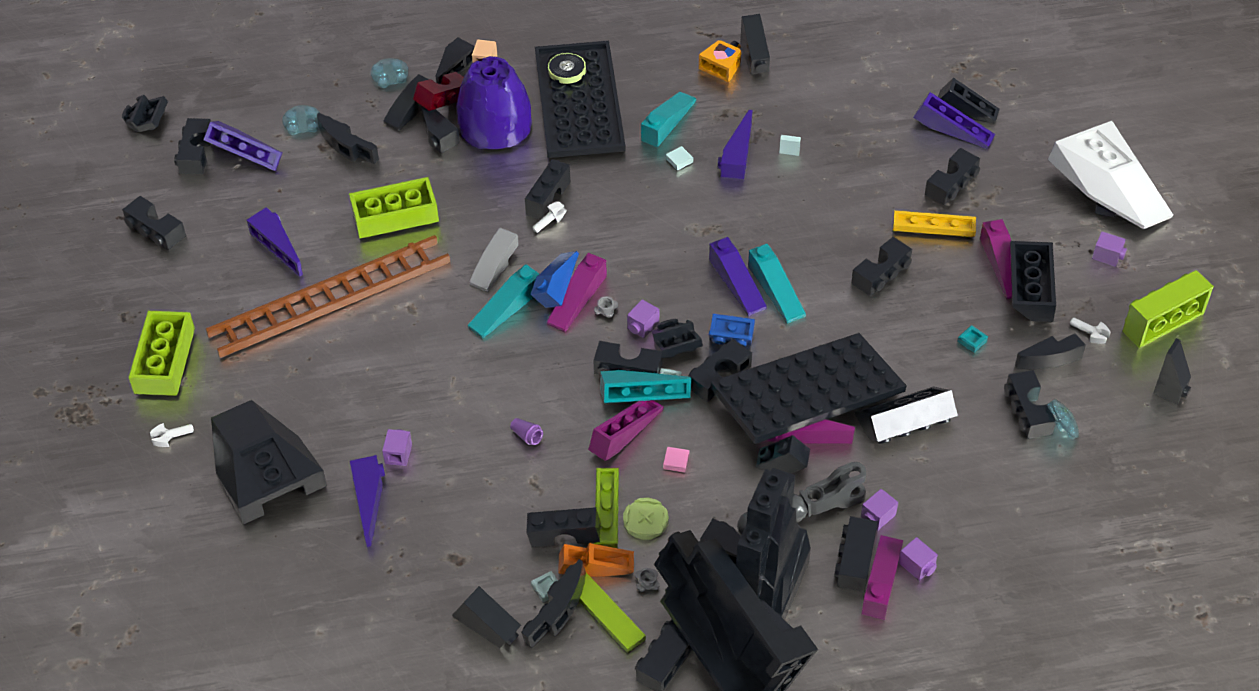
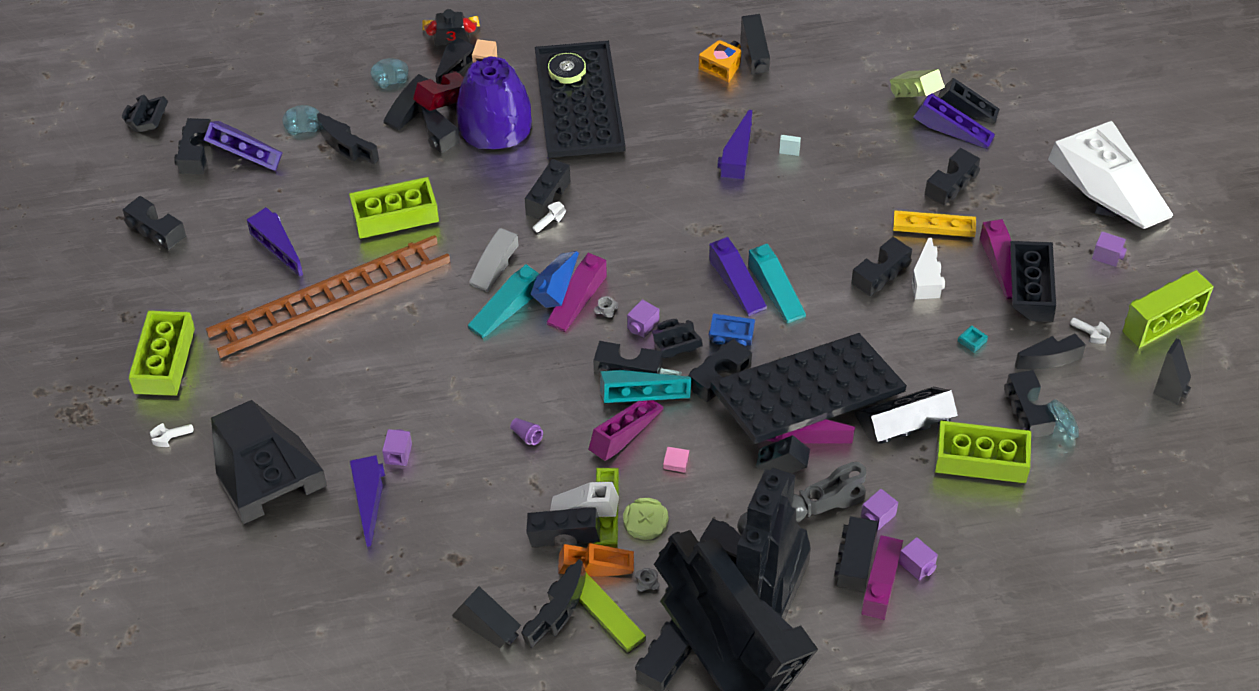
(449, 26): none -> black torso
(542, 584): light aqua tile -> none
(590, 495): none -> white slope
(665, 118): teal slope -> none
(679, 158): light aqua tile -> none
(916, 83): none -> yellowish green brick
(926, 275): none -> white slope
(983, 451): none -> lime brick

